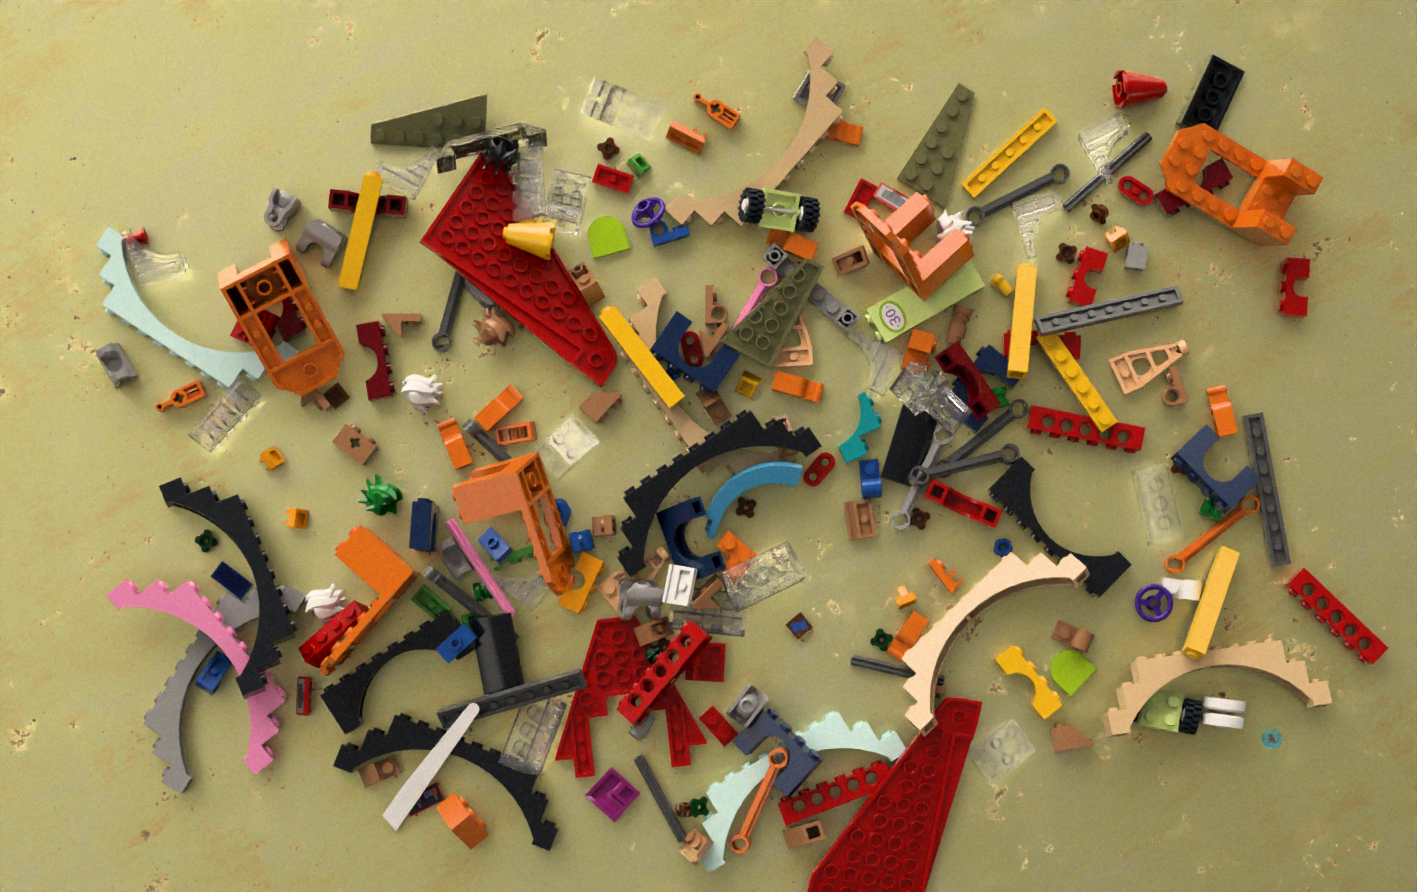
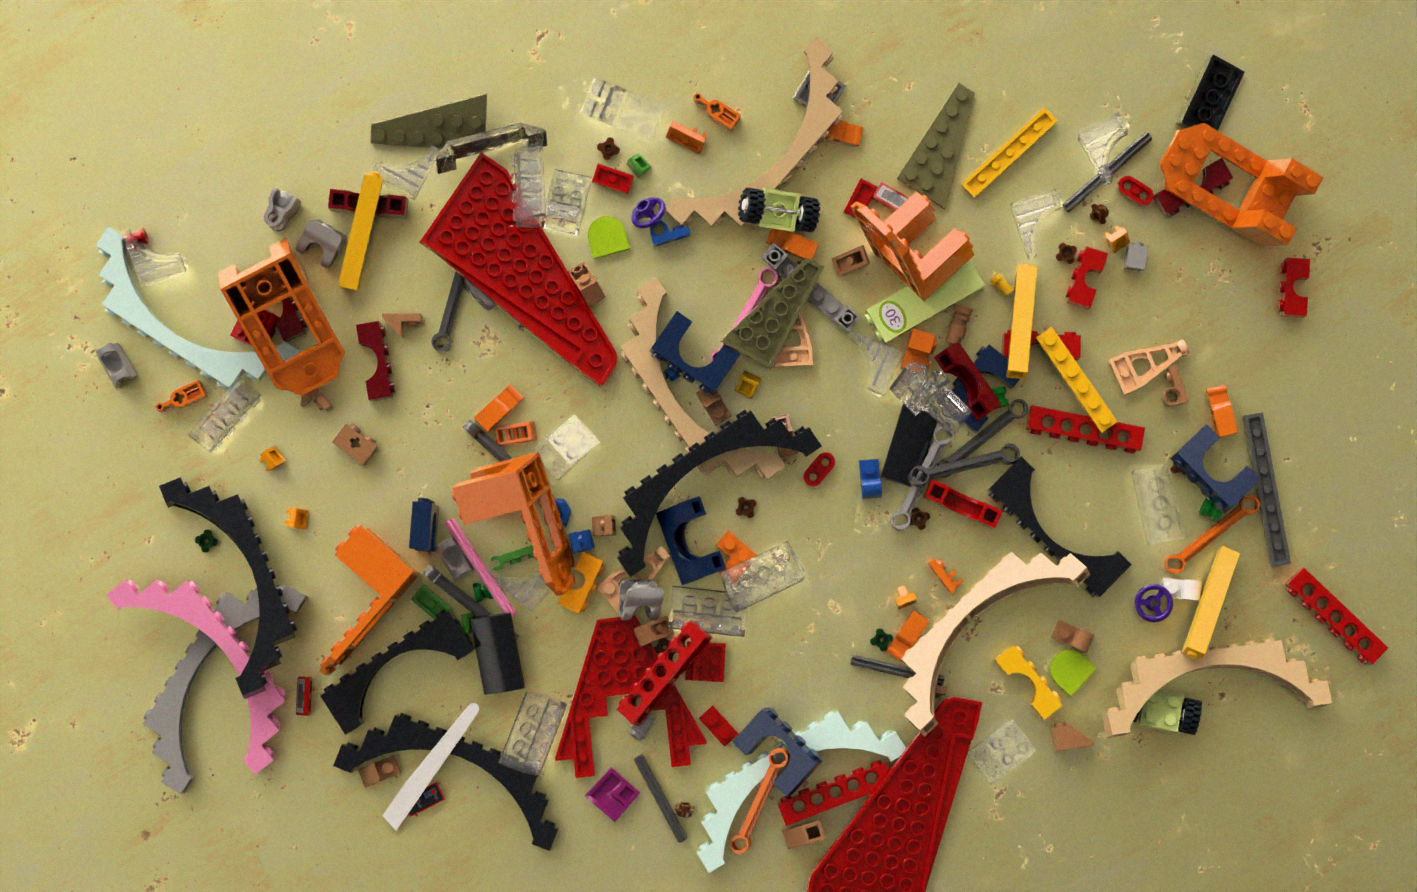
(213, 673): blue plate -> none
(232, 580): clear blue tile -> none
(320, 644): red arch -> none
(324, 603): white hair -> none
(336, 395): reddish brown tile -> none
(381, 496): green hair -> none
(422, 391): white hair -> none
(455, 444): orange piece -> none
(456, 643): blue plate -> none
(462, 820): orange brick -> none
(494, 327): medium nougat hair -> none
(495, 545): blue plate -> none
(501, 153): black hair -> none
(516, 696): dark grey plate -> none
(531, 237): yellow cone -> none
(599, 404): medium nougat slope -> none
(641, 356): yellow brick -> none
(652, 653): dark green plate -> none
(679, 585): white plate -> none
(692, 349): red plate -> none
(694, 803): dark green plate -> none
(695, 846): medium nougat plate -> none
(703, 597): medium nougat slope -> none
(710, 297): medium nougat plate -> none
(710, 343): medium nougat slope -> none
(747, 705): light grey piece -> none
(755, 475): dark azure arch -> none
(797, 386): orange piece -> none
(799, 625): reddish brown tile -> none
(860, 519): medium nougat plate -> none
(869, 421): teal arch -> none
(946, 224): white hair -> none
(1006, 543): blue plate -> none
(1018, 194): dark grey piece -> none
(1108, 311): dark grey plate -> none
(1136, 88): red cone -> none
(1223, 713): white wheel -> none
(1271, 739): clear light blue tile -> none

